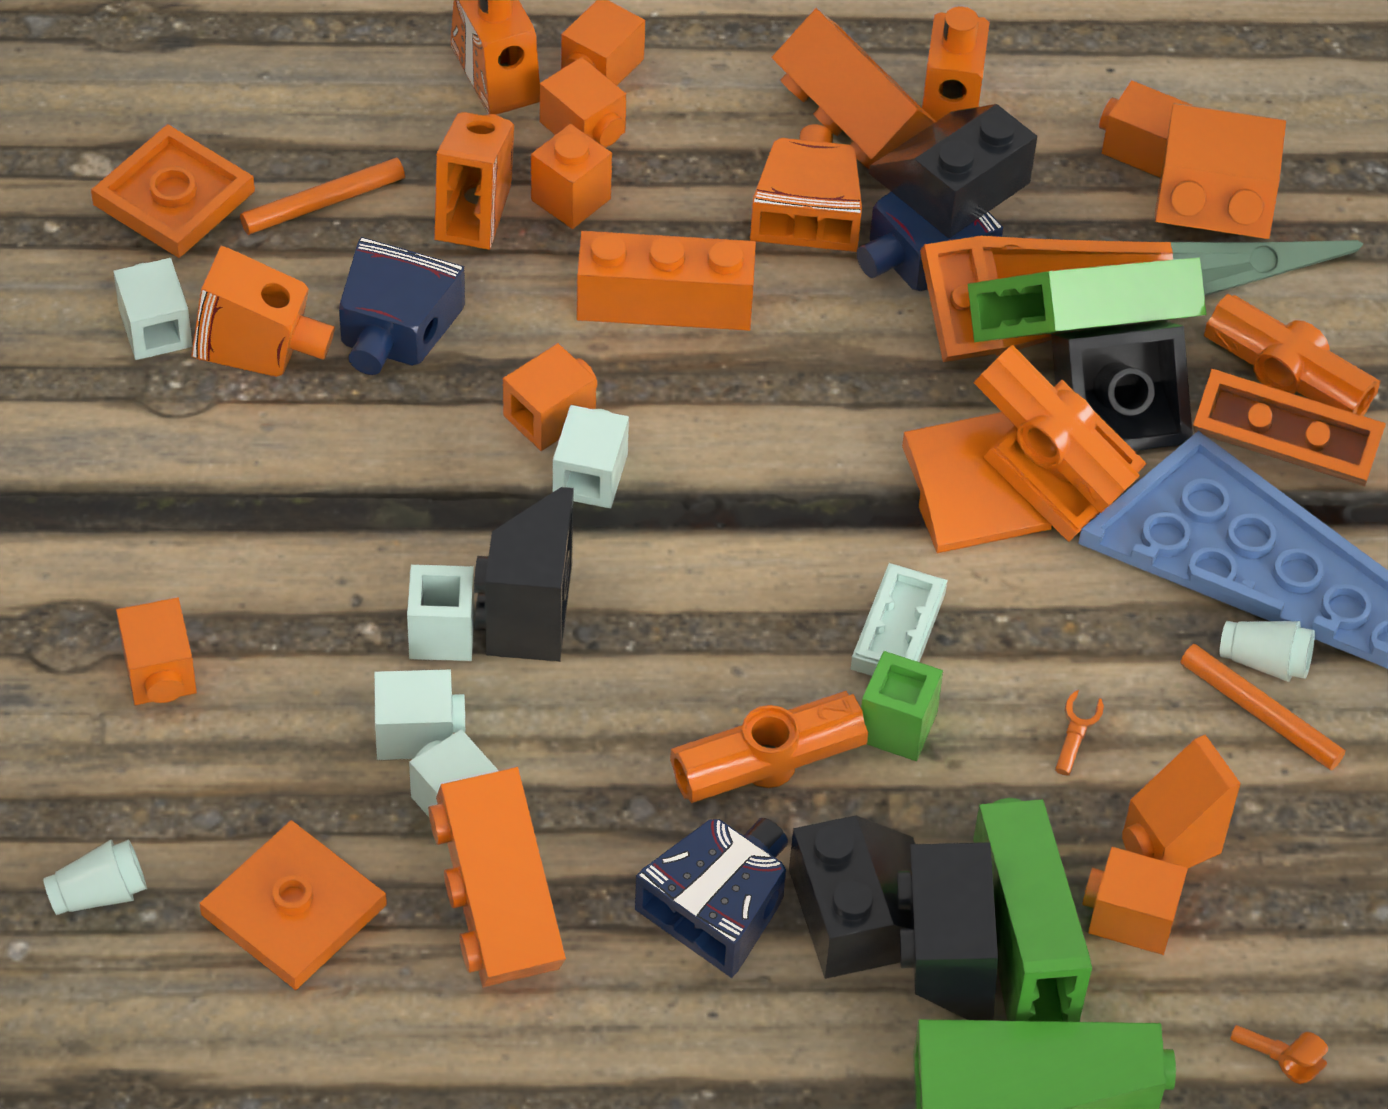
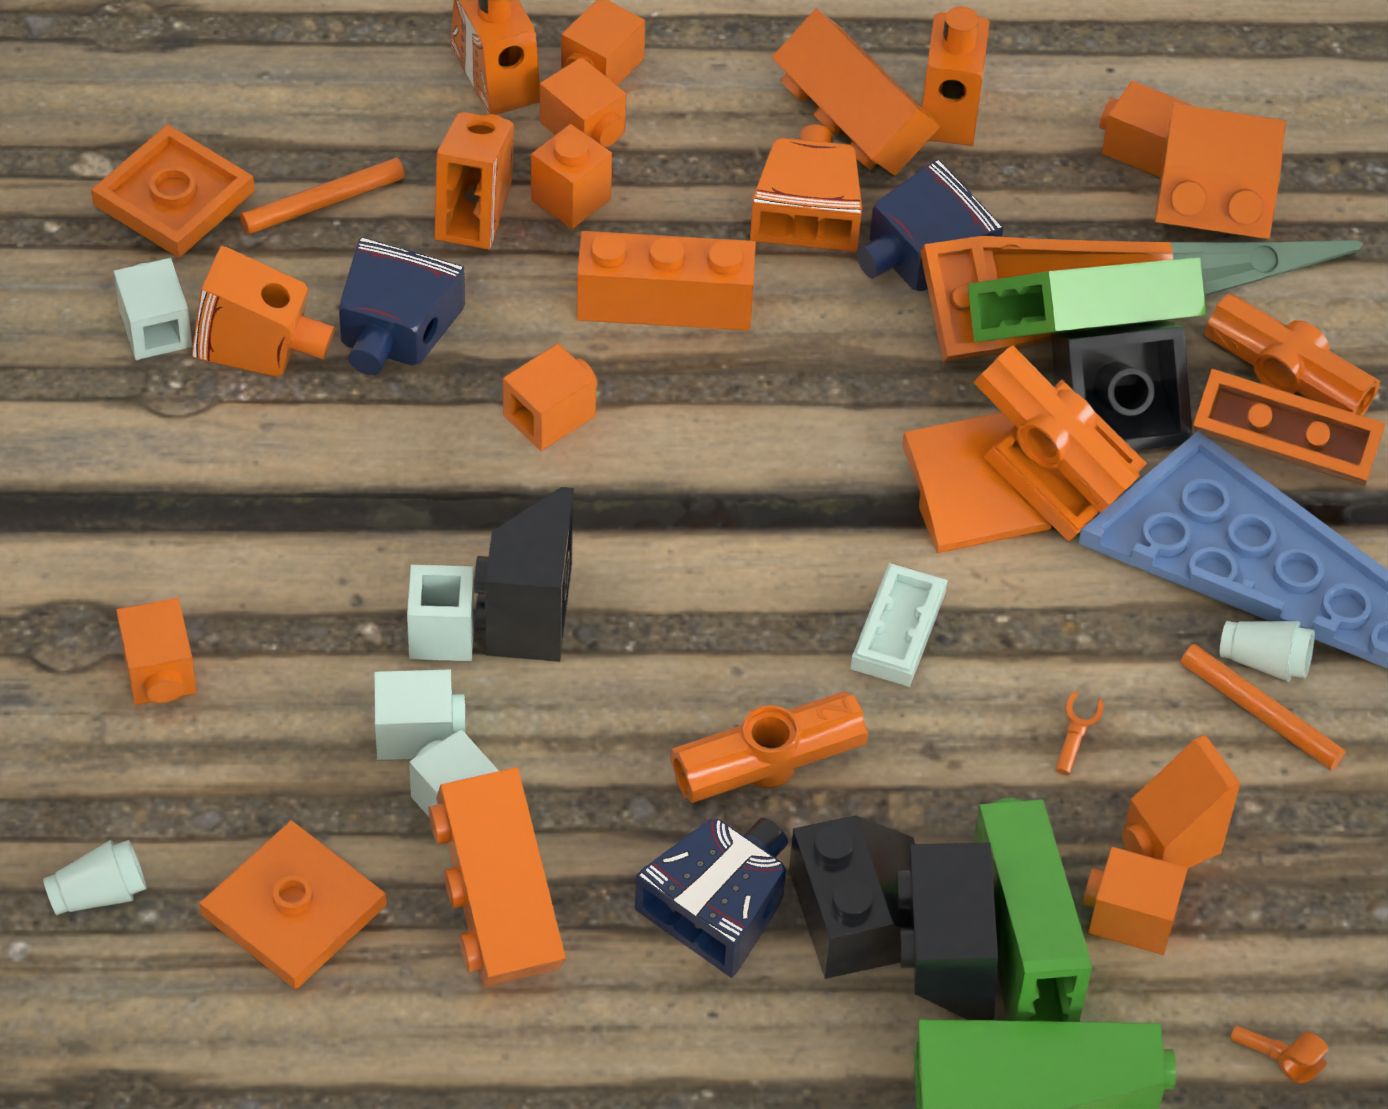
(591, 455): light aqua brick -> none
(901, 704): bright green panel -> none
(960, 166): black slope -> none

